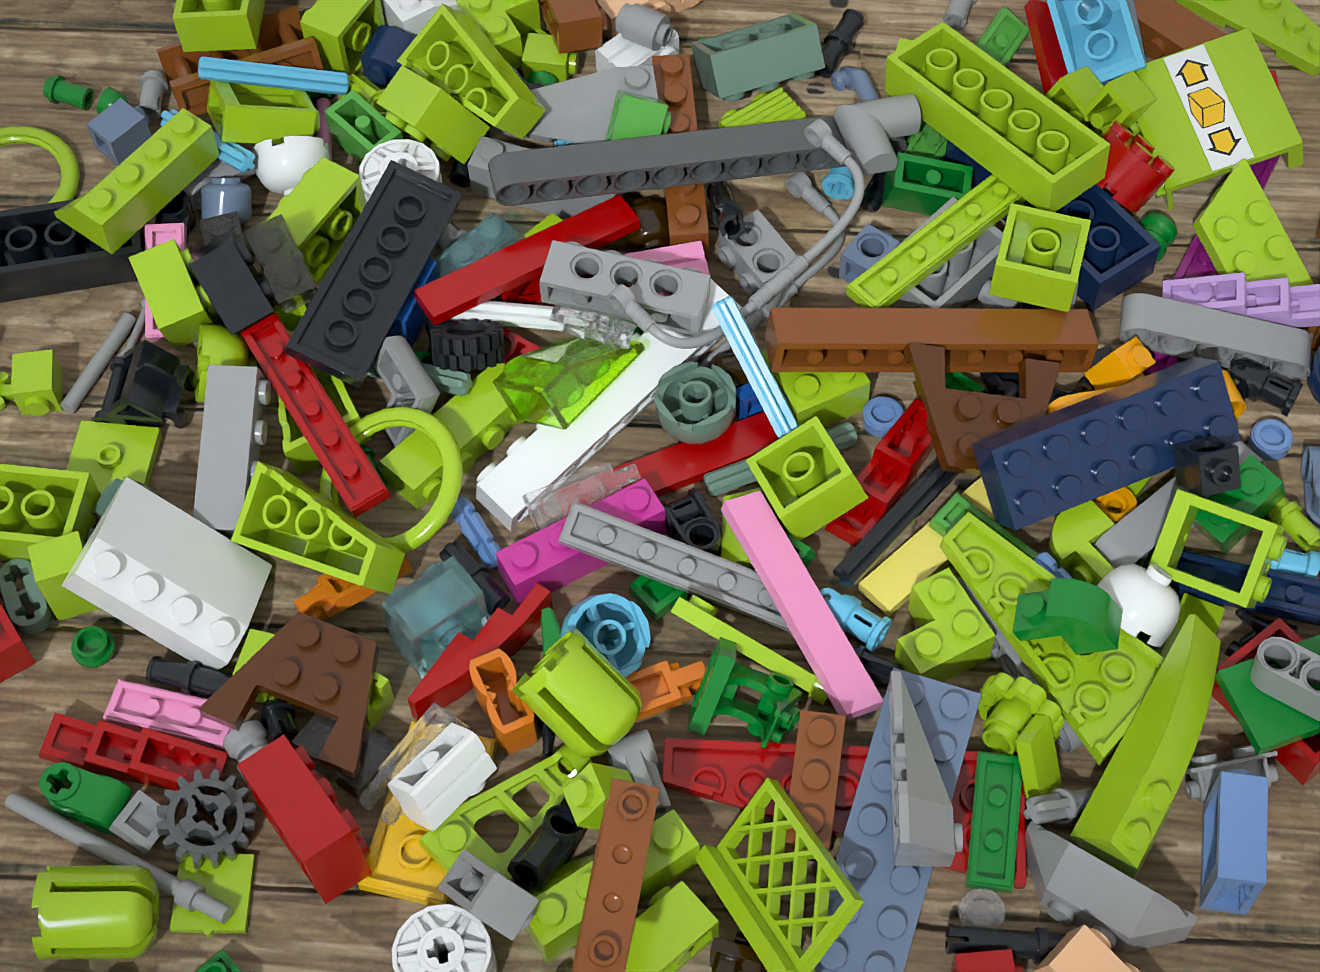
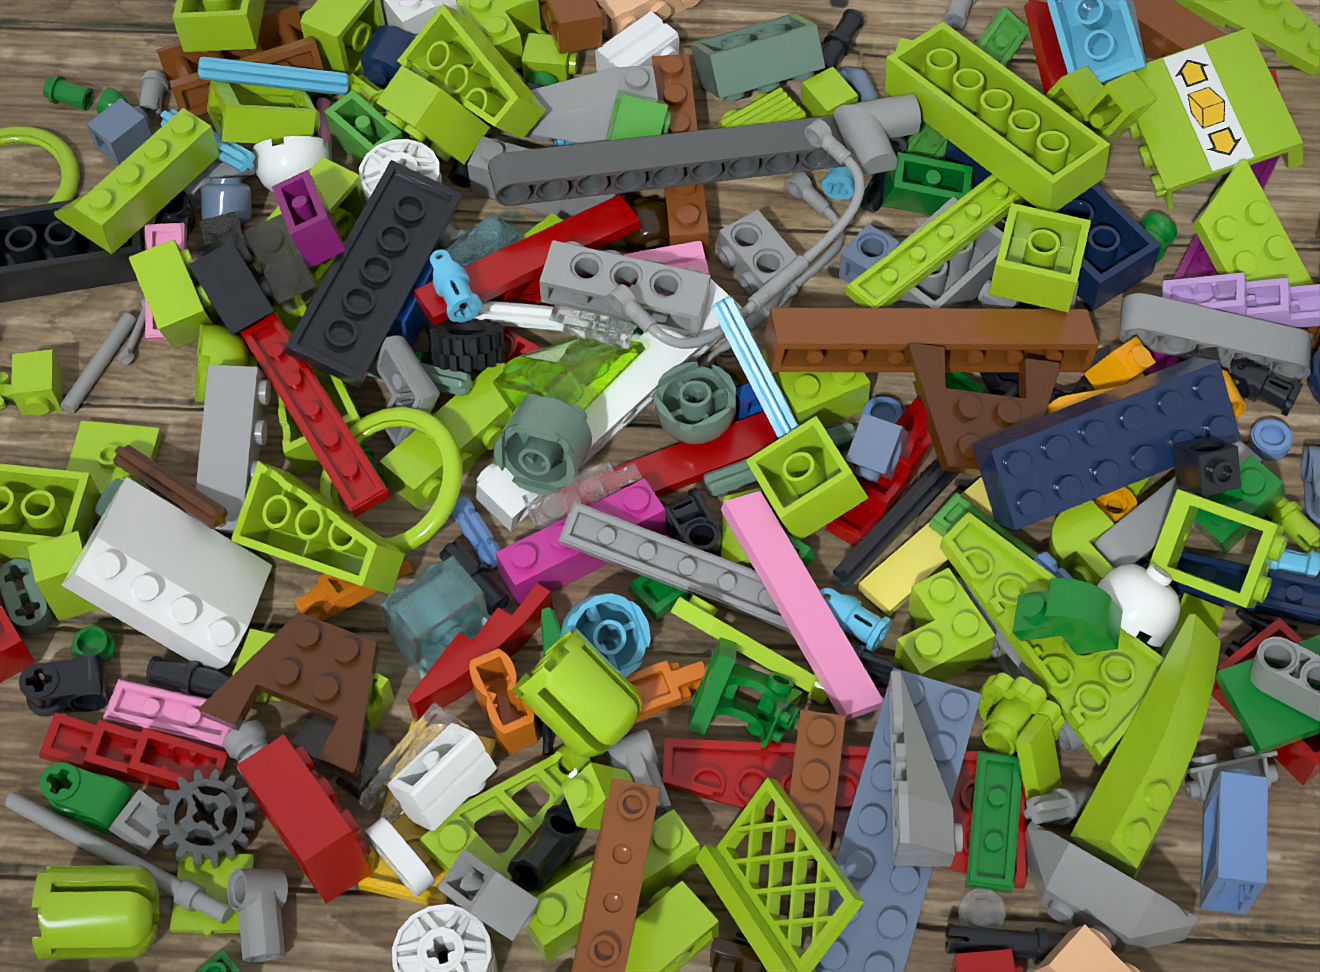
(67, 686): none -> black piece
(146, 388): black piece -> none
(170, 487): none -> reddish brown axle
(259, 900): none -> light grey piece
(279, 719): black pin -> none
(308, 219): none -> magenta brick
(399, 856): none -> white beam
(452, 284): none -> medium azure piece
(544, 444): none -> sand green brick
(644, 26): light grey brick -> none
(725, 210): black pin -> none
(825, 93): none -> lime brick
(876, 448): none -> sand blue brick
(1131, 168): red brick -> none

